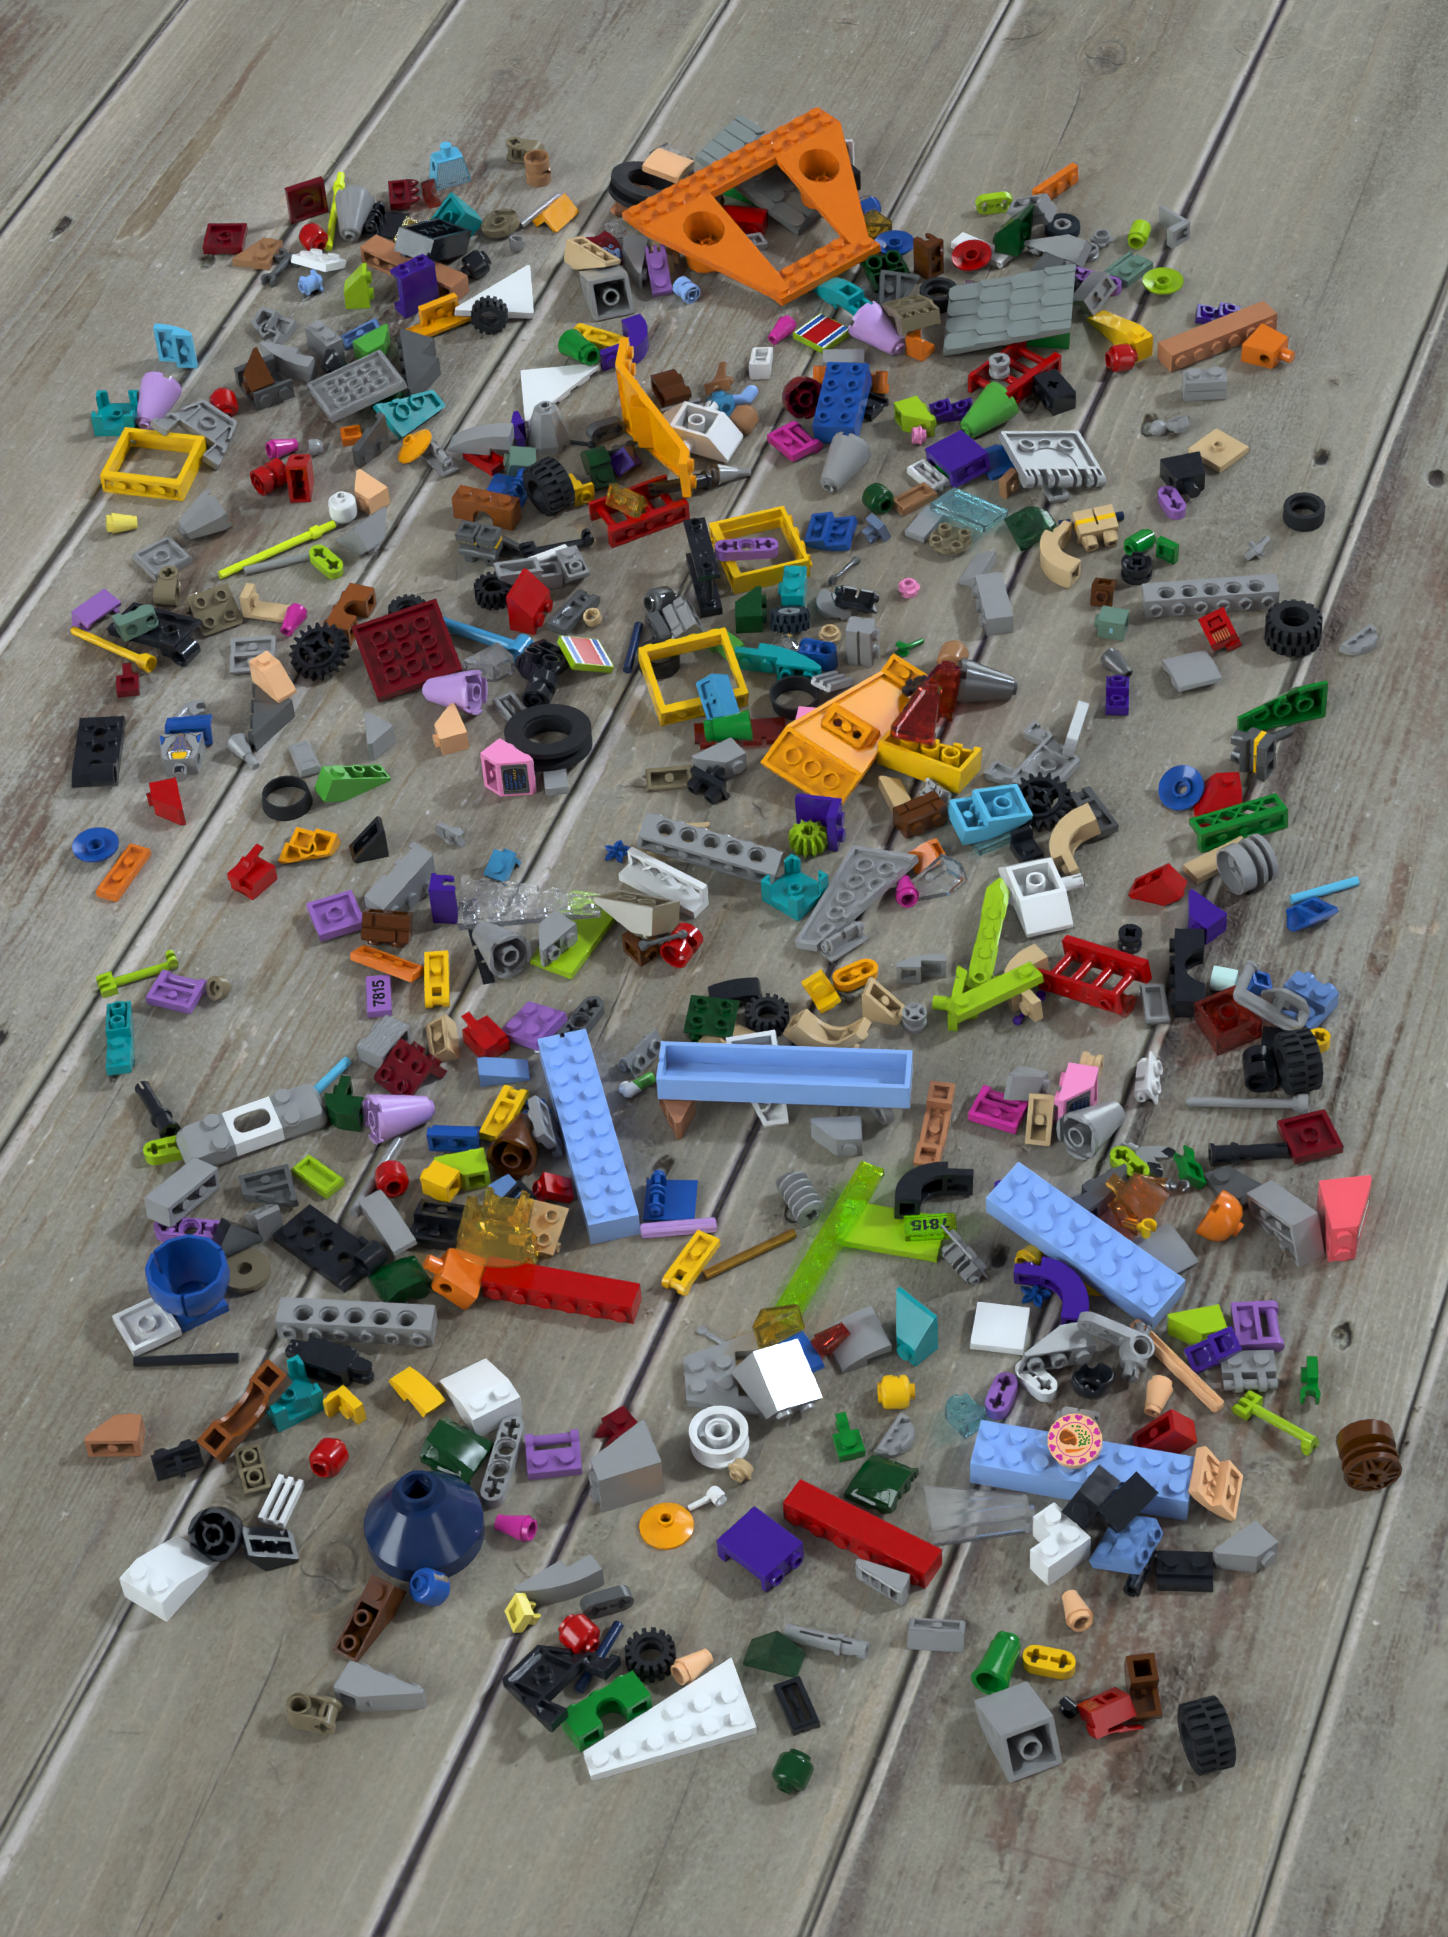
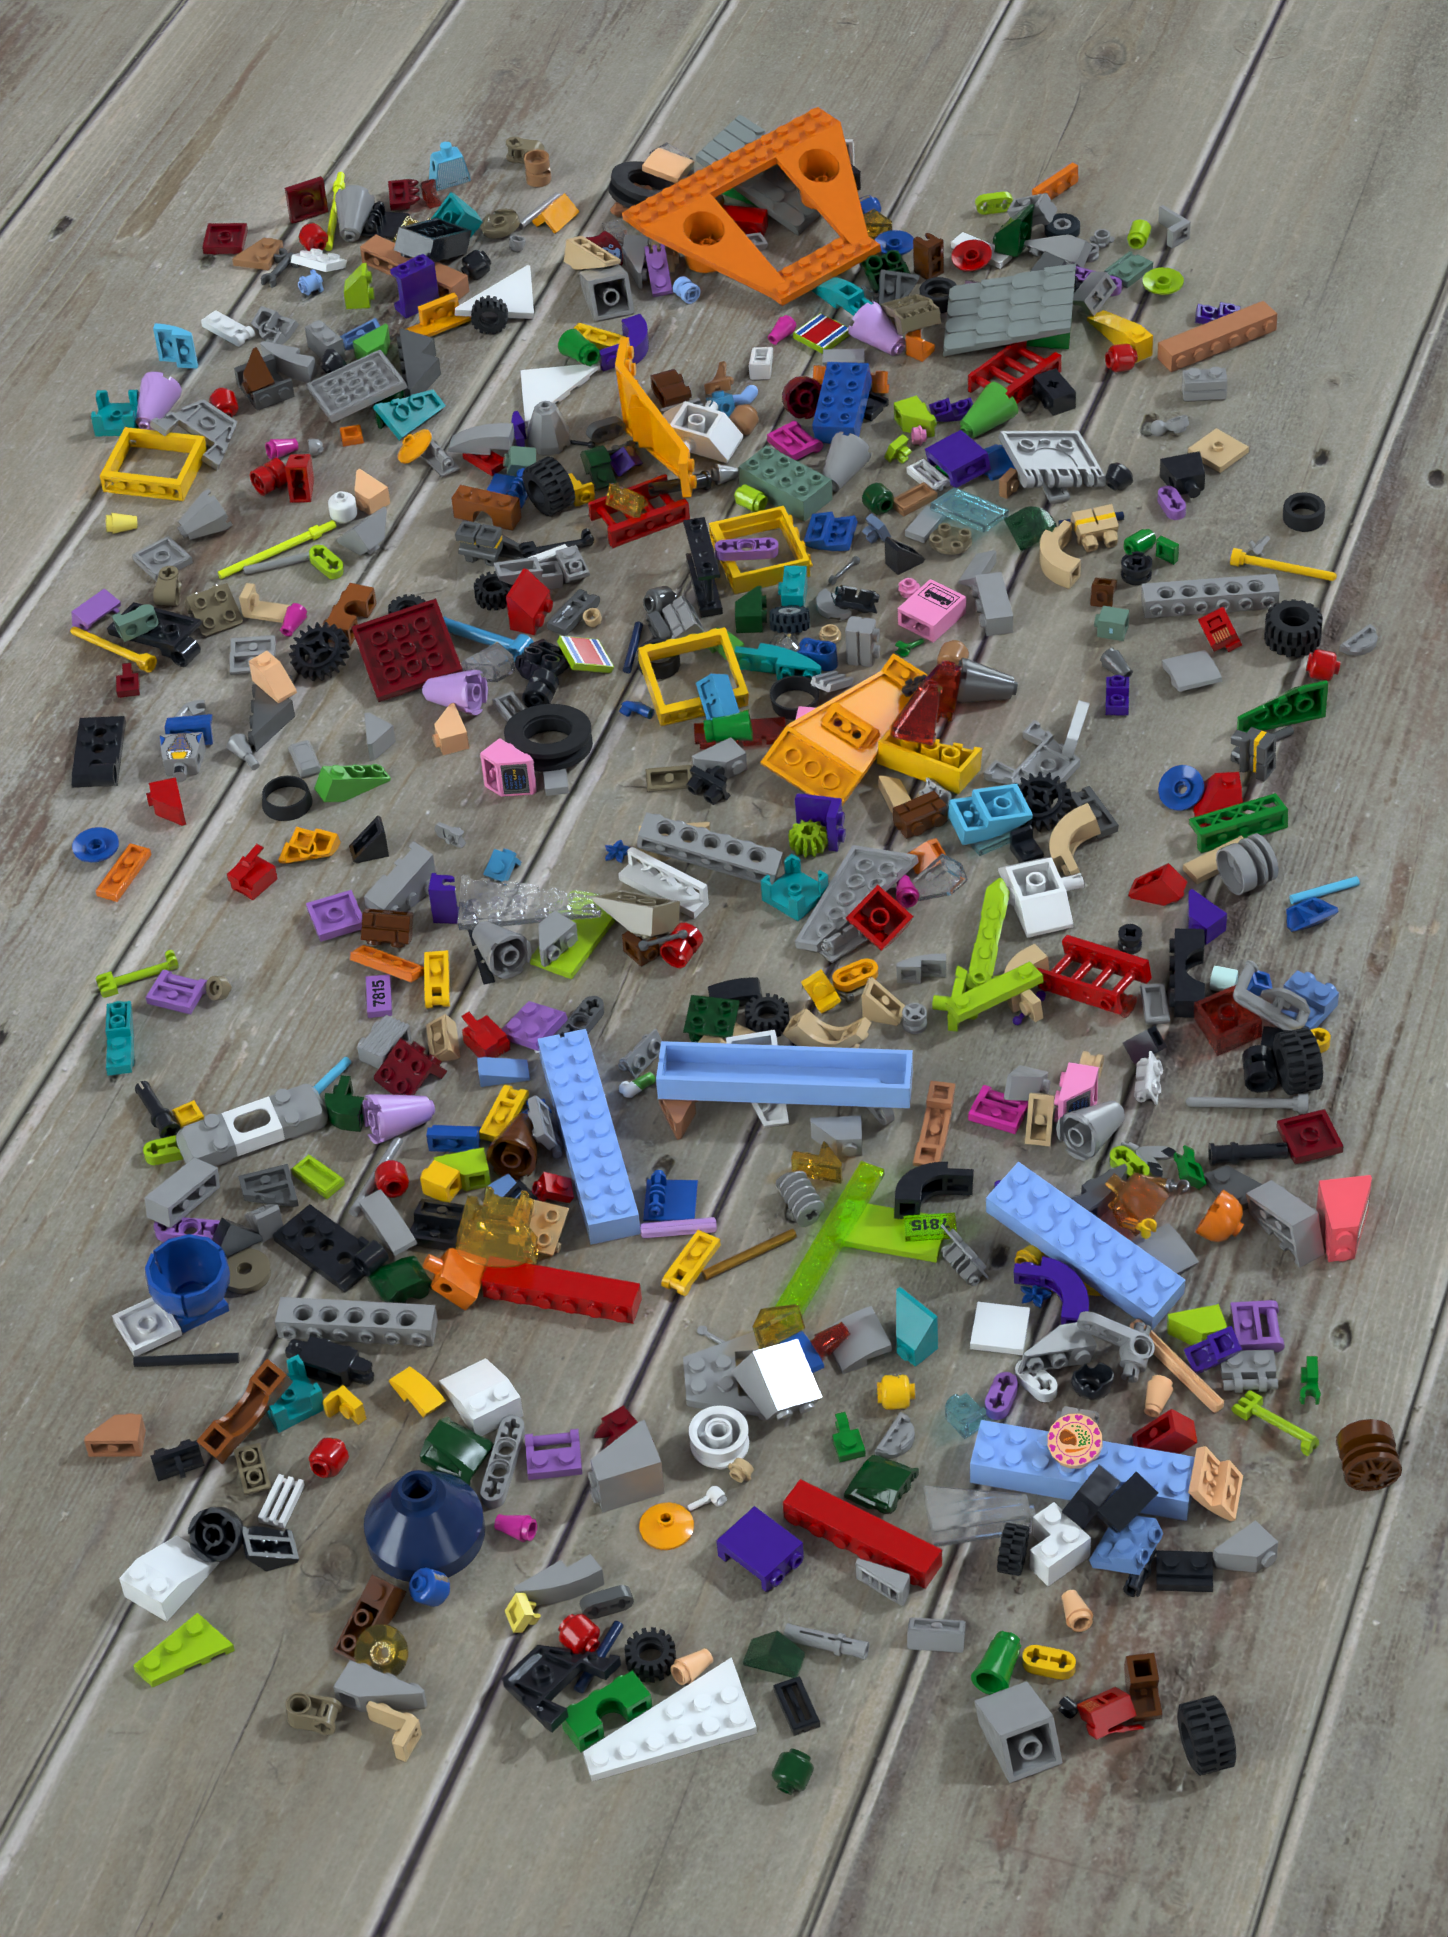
(186, 1647): none -> lime wing
(187, 1114): none -> yellow tile
(227, 328): none -> white plate
(370, 1647): none -> clear yellow dish
(372, 442): dark grey wing -> none
(405, 1723): none -> tan bracket
(638, 707): none -> blue arm
(750, 498): none -> lime brick
(786, 482): none -> sand green brick
(822, 1166): none -> clear yellow slope
(880, 918): none -> red slope
(898, 450): none -> lime tile
(901, 556): none -> black slope
(932, 610): none -> bright pink brick
(999, 366): light grey wheel -> none
(1013, 1549): none -> black tyre
(1118, 476): none -> black cone
(1142, 1043): none -> black panel
(1239, 557): none -> yellow piece
(1266, 348): orange torso -> none
(1322, 665): none -> red head

